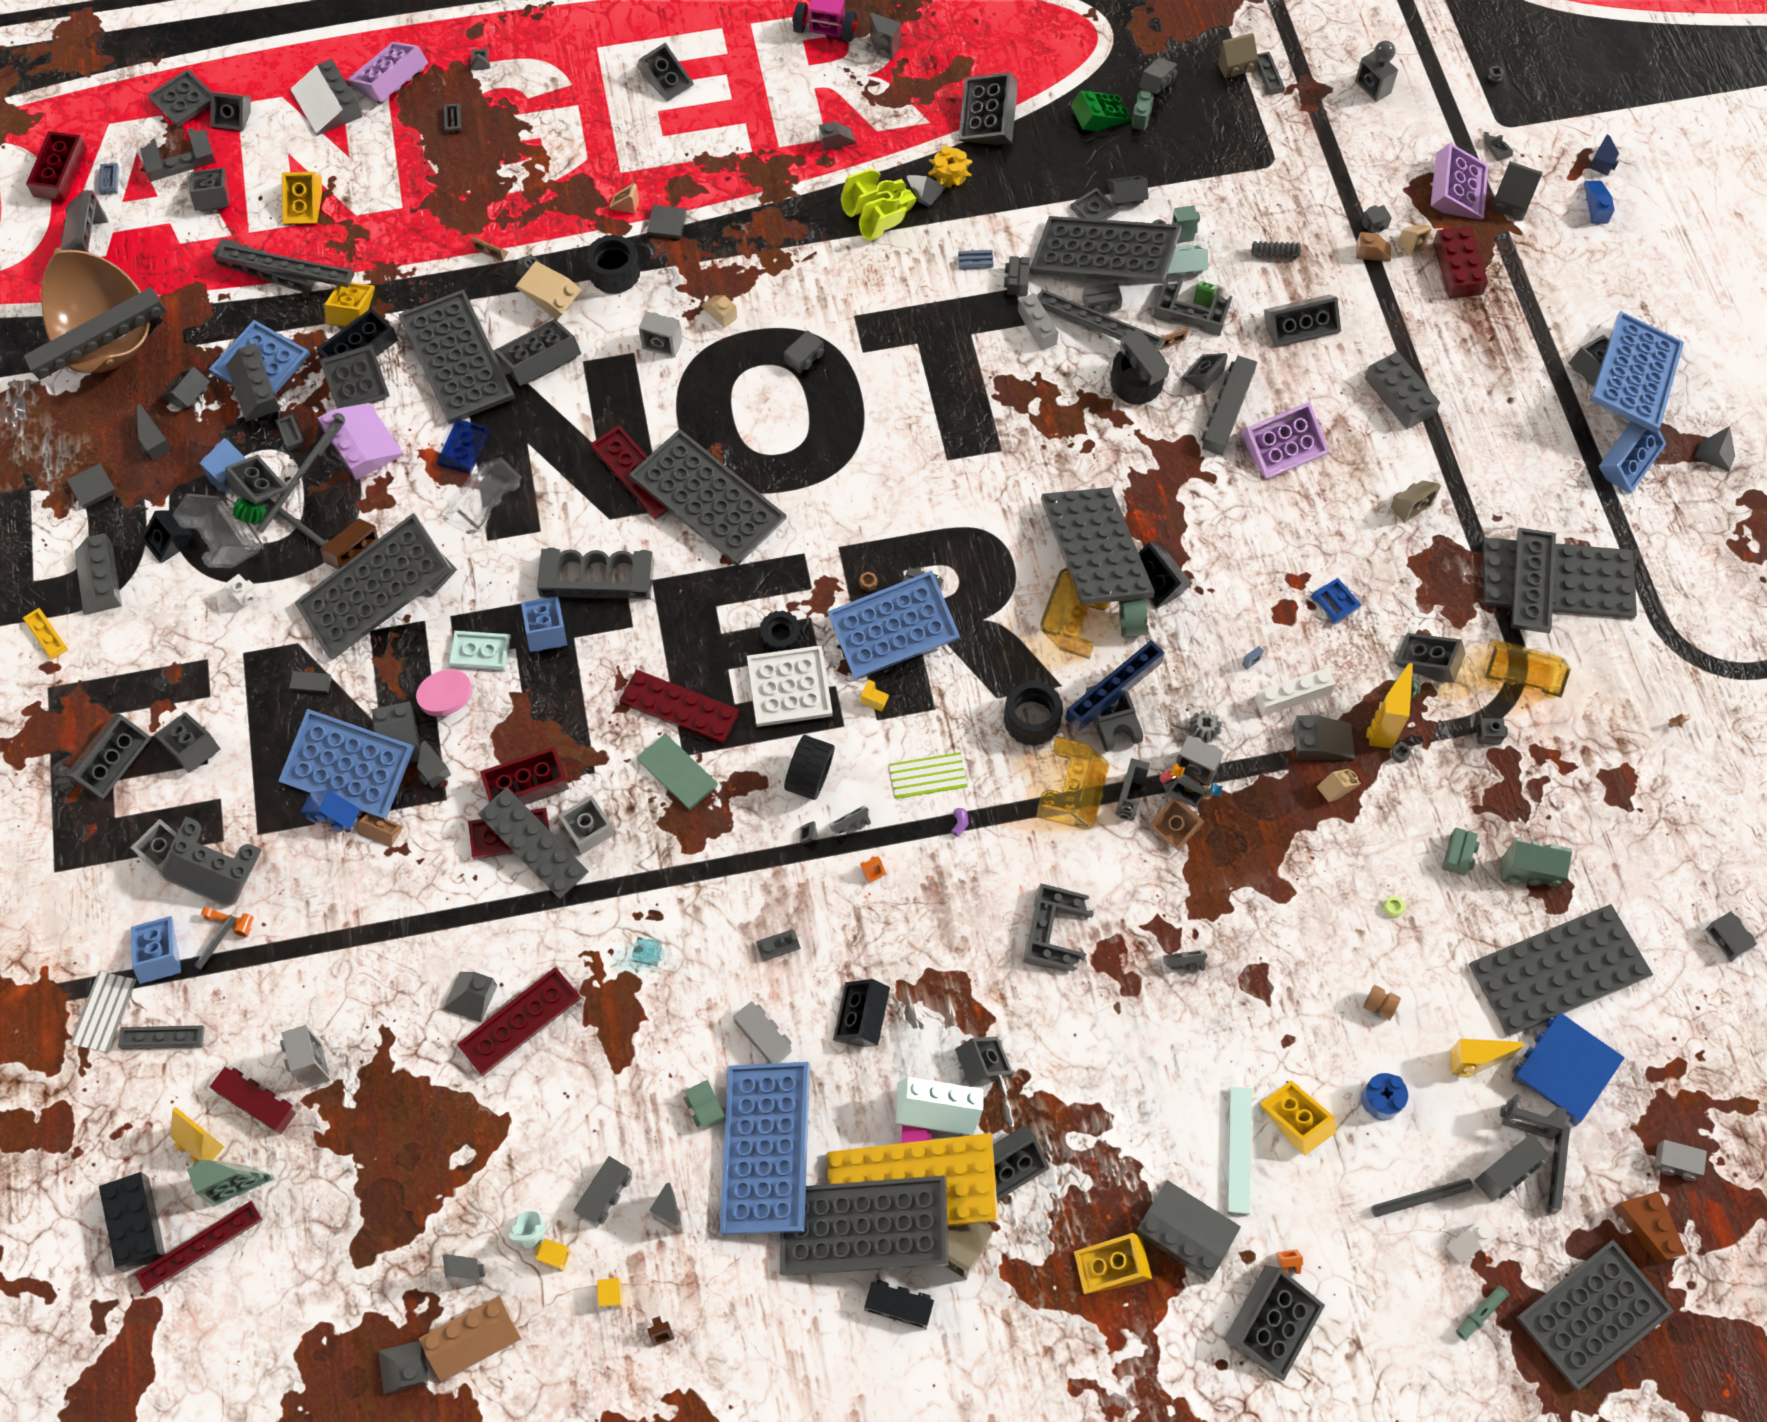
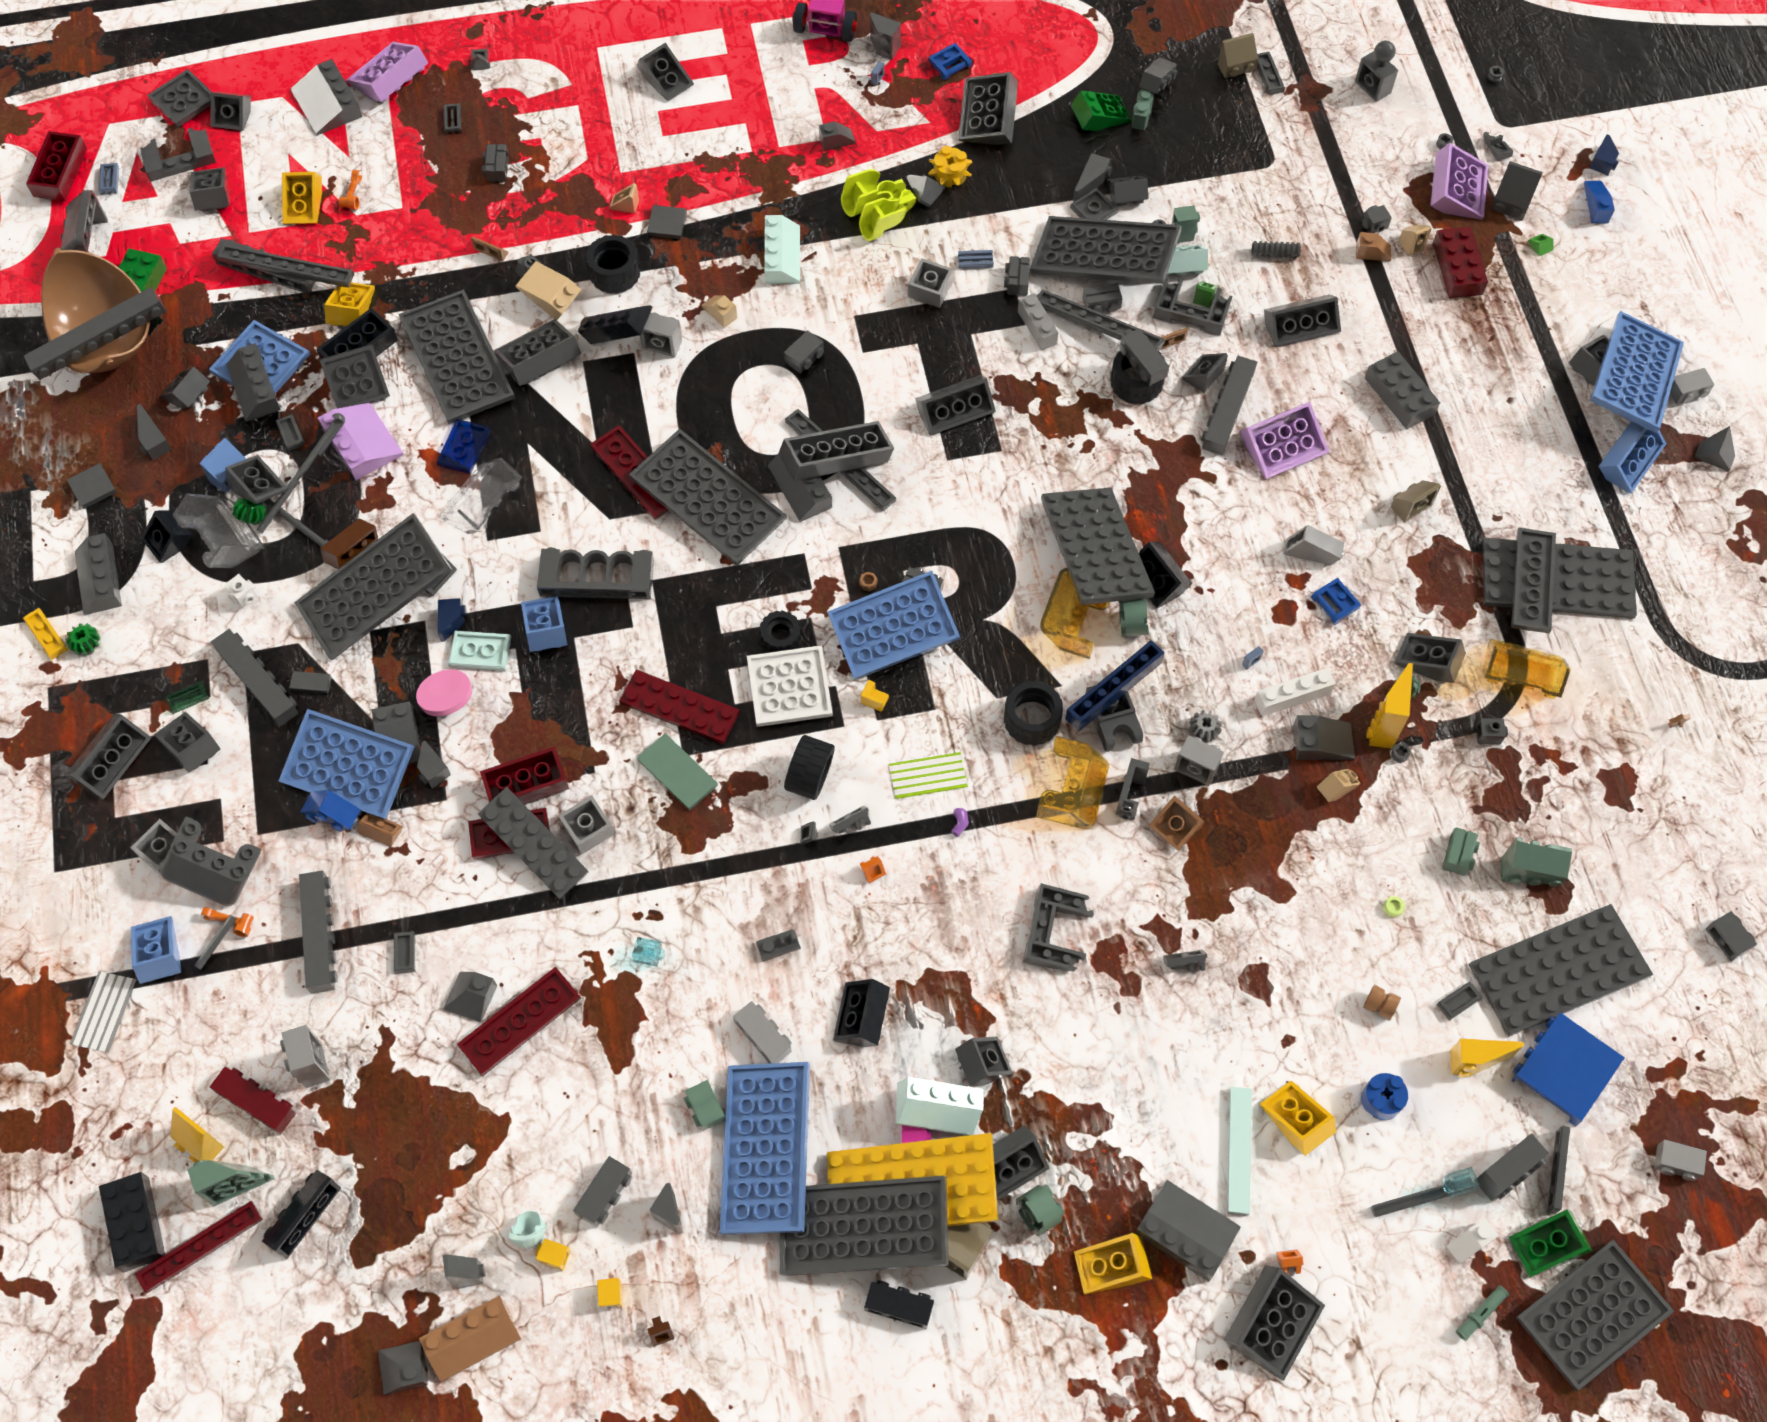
(83, 639): none -> green gear
(143, 268): none -> green brick
(161, 1037): dark grey tile -> none
(187, 699): none -> clear green tile
(254, 677): none -> dark grey brick
(301, 1214): none -> black slope
(316, 932): none -> dark grey brick
(351, 201): none -> orange brick
(404, 952): none -> dark grey tile
(450, 617): none -> dark blue slope
(495, 163): none -> dark grey brick
(614, 324): none -> black slope
(781, 250): none -> light aqua slope
(805, 496): none -> dark grey slope
(835, 450): none -> dark grey brick
(858, 477): none -> dark grey tile
(877, 73): none -> sand blue tile
(930, 282): none -> light grey brick
(948, 57): none -> blue plate
(955, 404): none -> dark grey slope
(1040, 1209): none -> sand green brick
(1093, 175): none -> dark grey slope
(1186, 787): dark grey torso -> none
(1314, 546): none -> light grey slope
(1444, 137): none -> dark grey bush
(1459, 1001): none -> dark grey tile
(1460, 1183): none -> clear light blue brick
(1542, 244): none -> bright green slope
(1550, 1243): none -> green slope
(1552, 1124): dark grey panel -> none
(1653, 1226): dark orange wedge -> none
(1691, 386): none -> light grey brick

